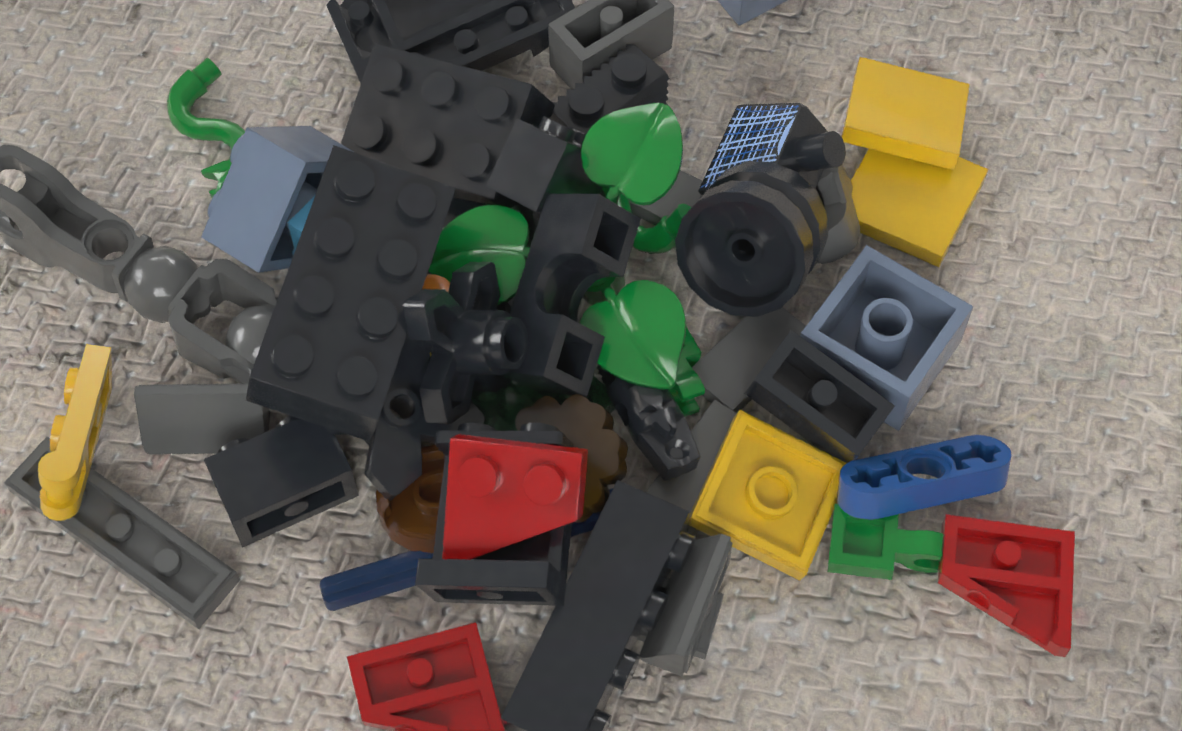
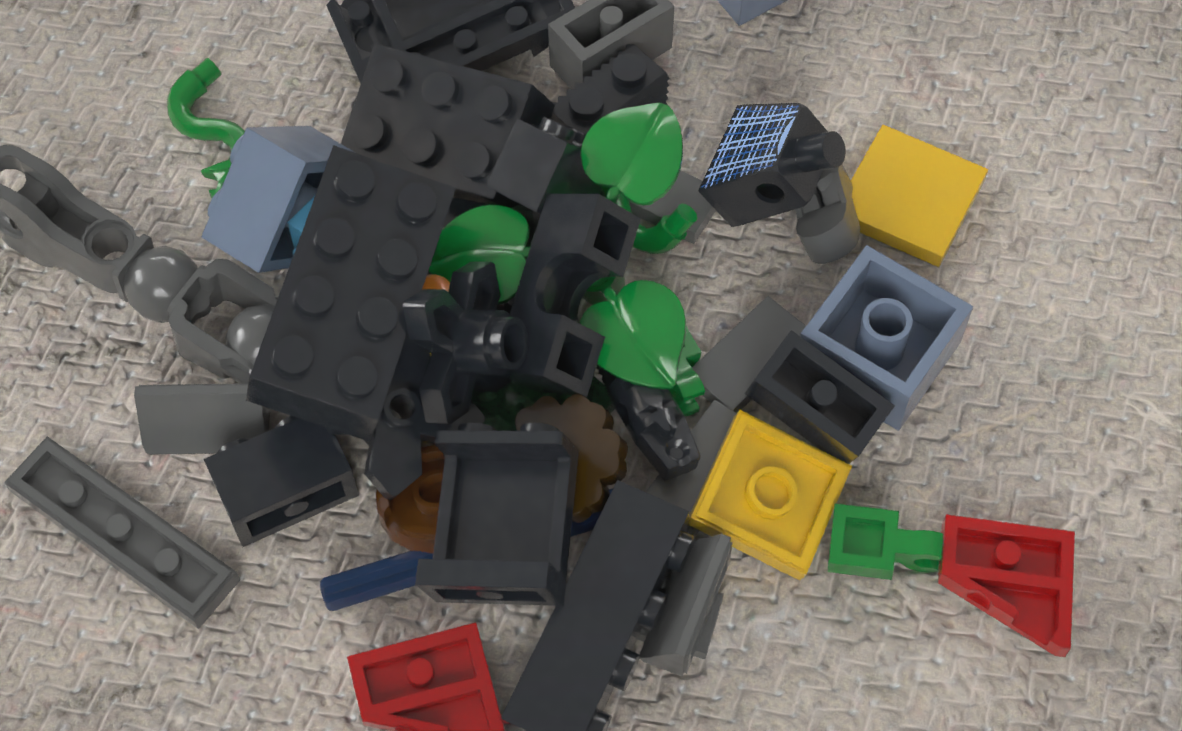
(75, 436): yellow plate -> none
(508, 492): red wing -> none
(752, 238): black wheel -> none
(885, 482): blue beam -> none
(906, 113): yellow tile -> none

